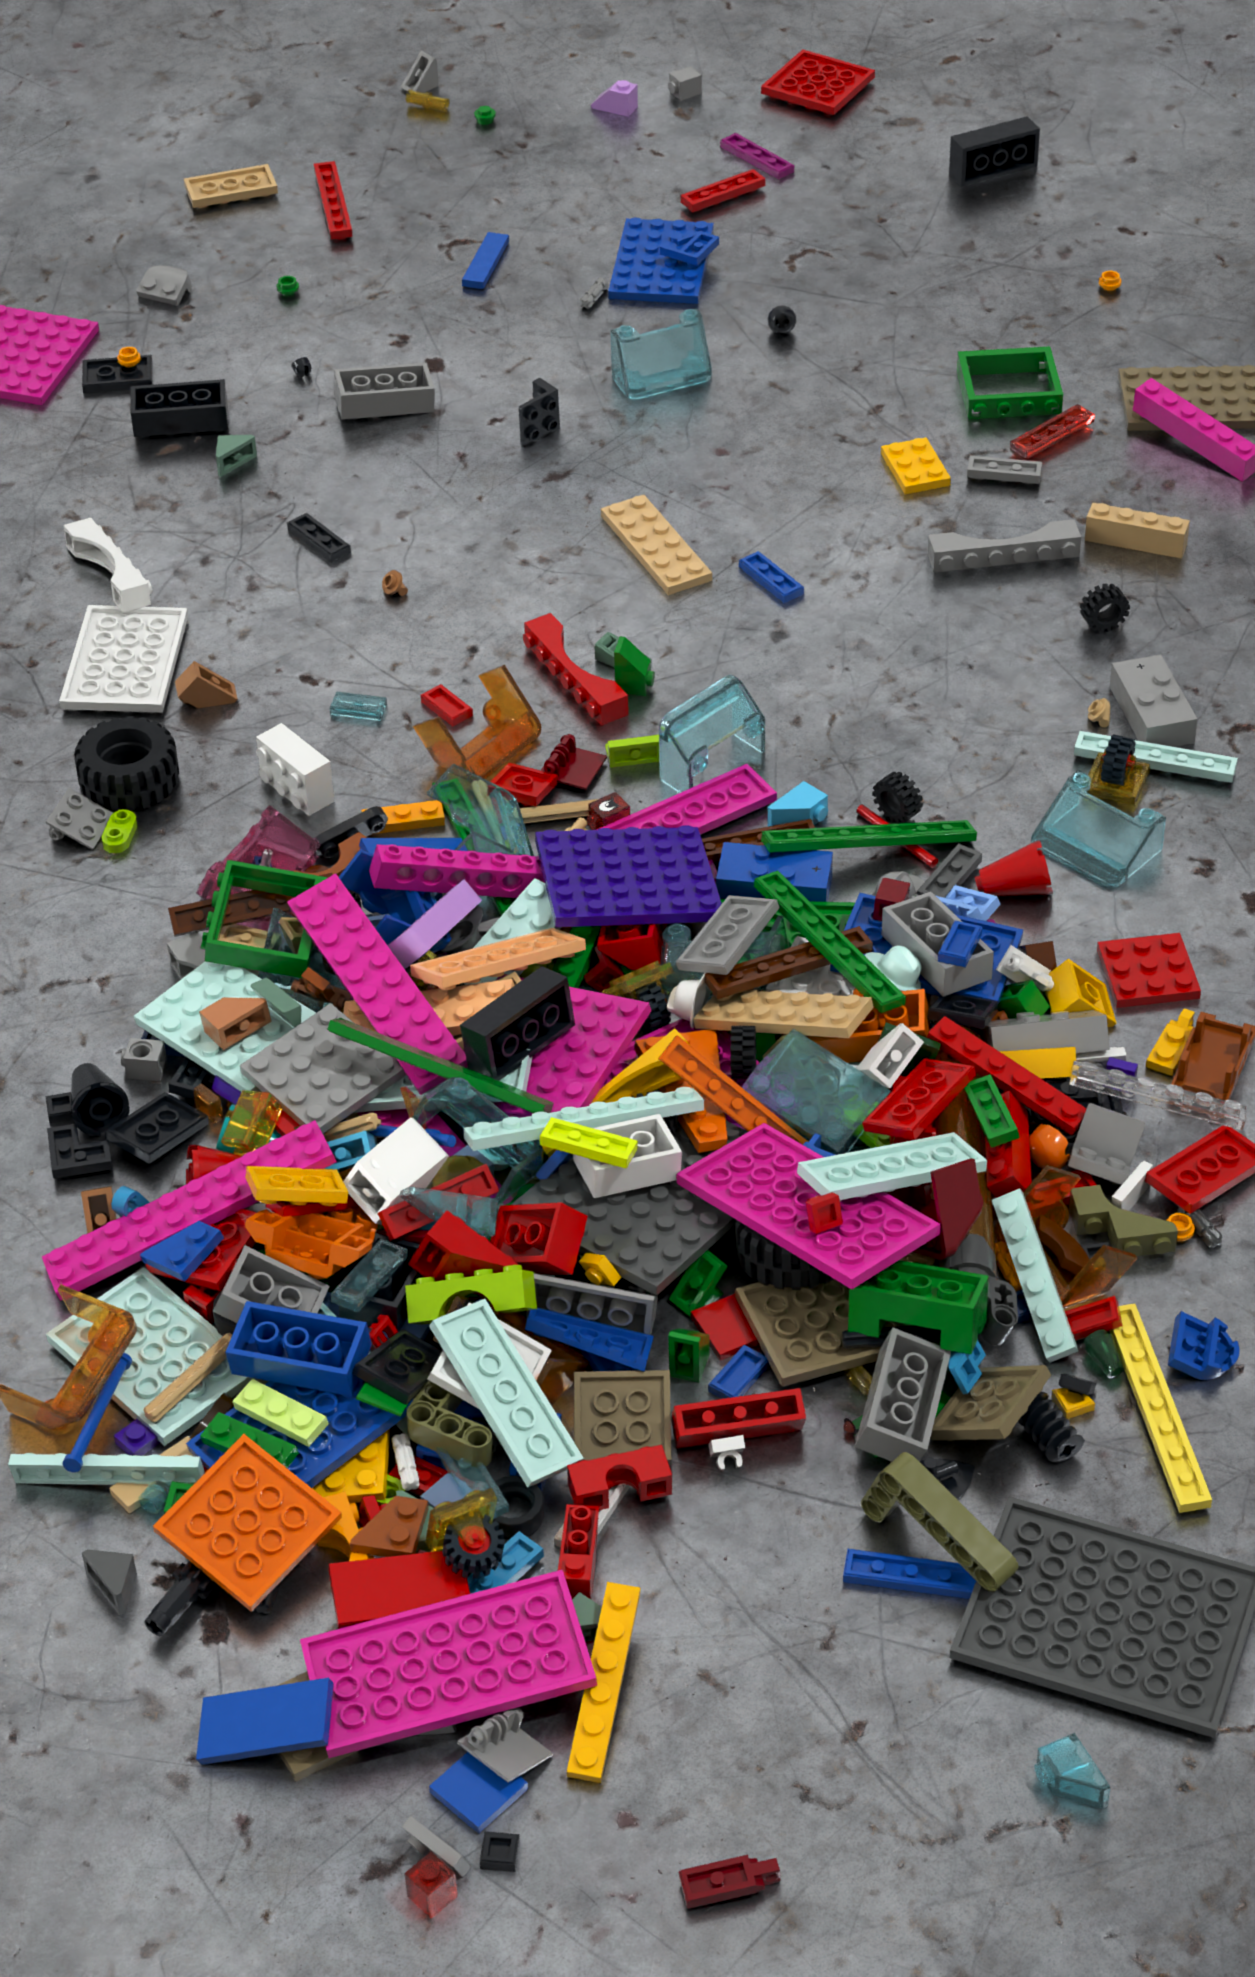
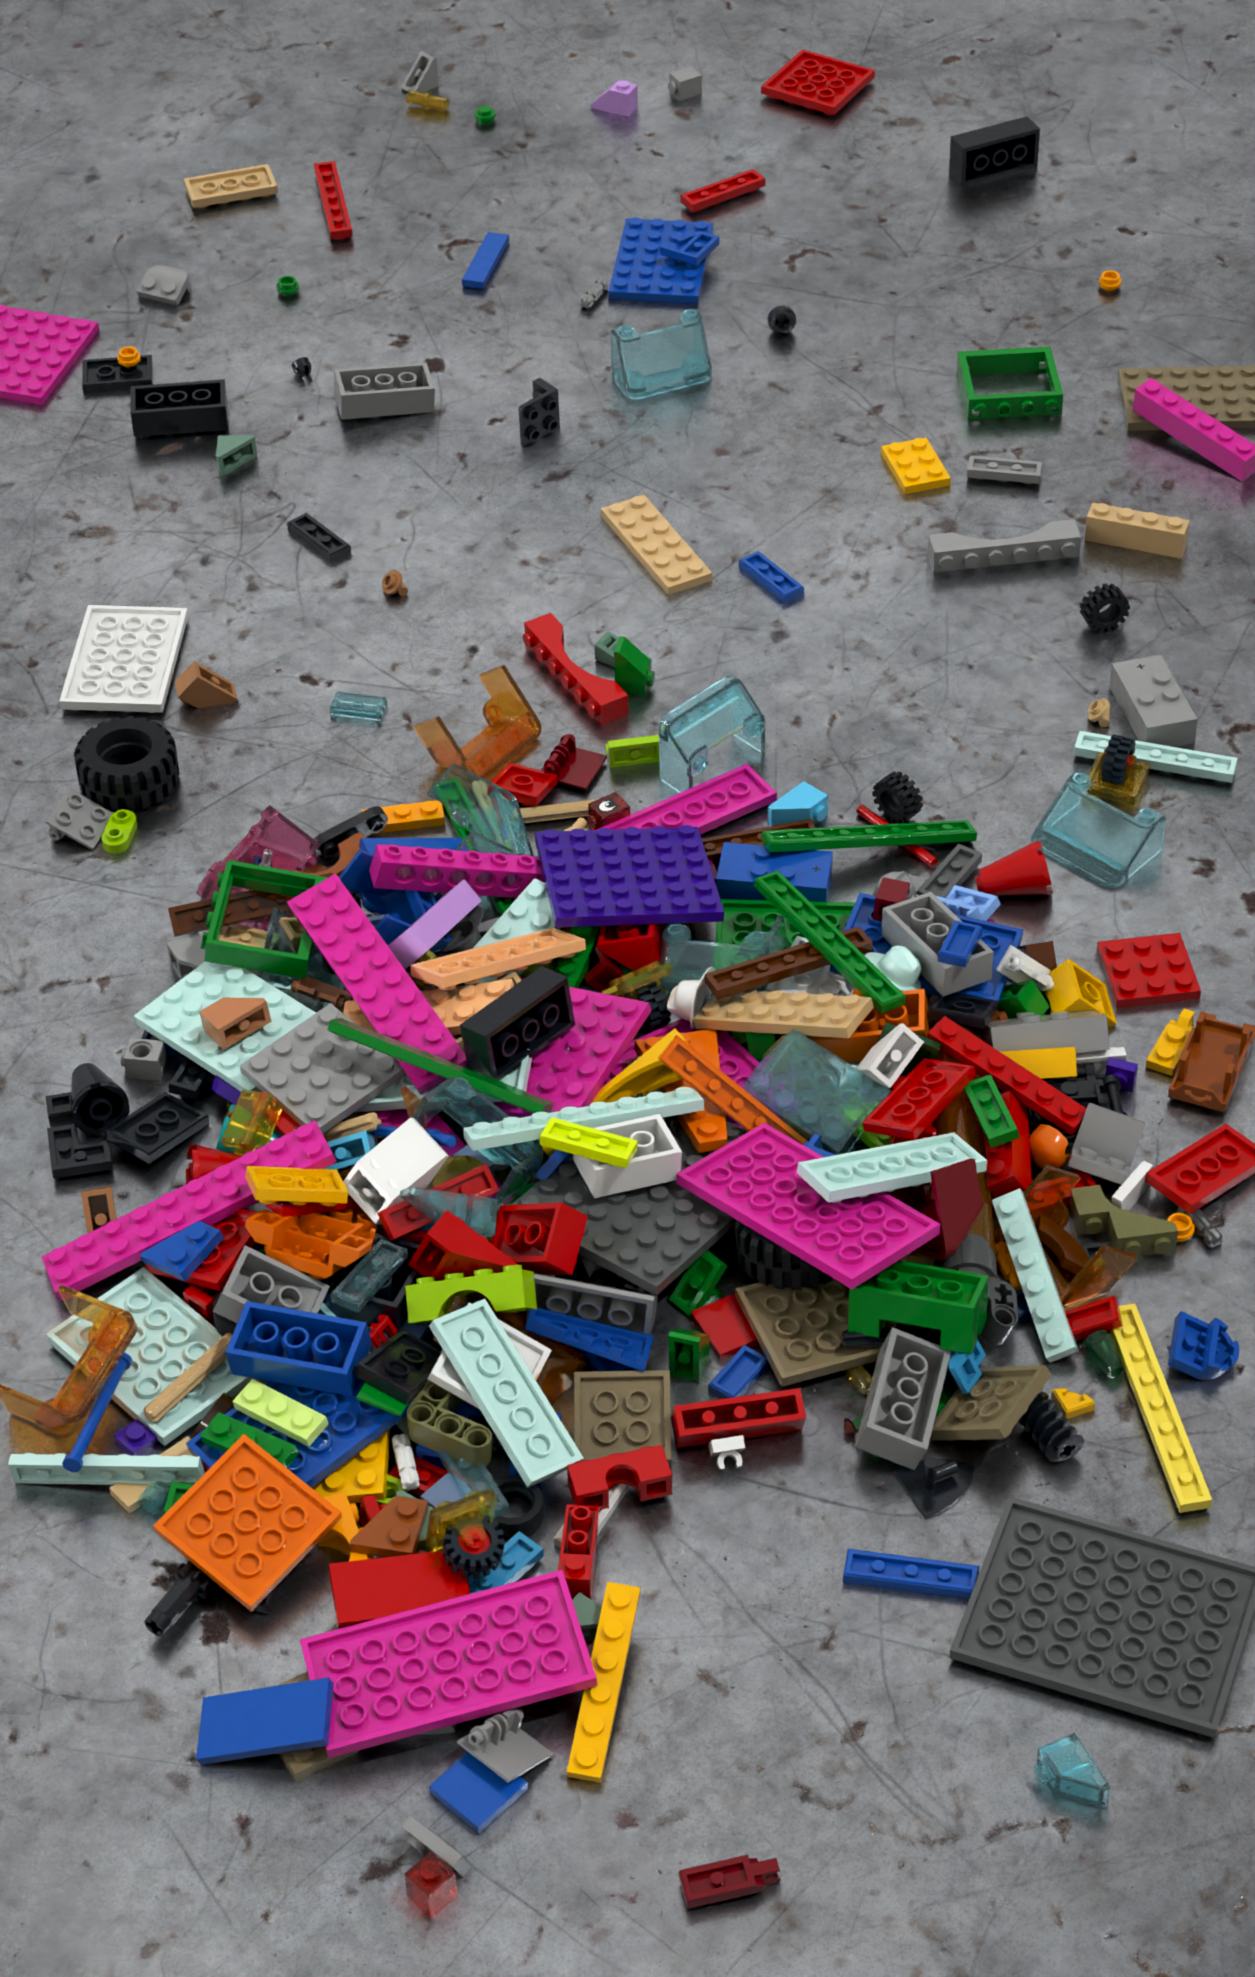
(89, 542): white arch -> none
(112, 1574): dark grey slope -> none
(127, 1200): dark azure beam -> none
(208, 1103): clear orange tile -> none
(278, 1001): sand green slope -> none
(295, 769): white brick -> none
(317, 985): dark orange plate -> none
(446, 705): red tile -> none
(499, 1851): black tile -> none
(599, 1269): yellow plate -> none
(727, 935): light grey tile -> none
(743, 1051): black tyre -> none
(757, 156): magenta tile -> none
(824, 1212): red tile -> none
(942, 1516): olive beam -> none
(1052, 431): clear red plate -> none
(1077, 1384): black tile -> none
(1154, 1094): clear plate -> none

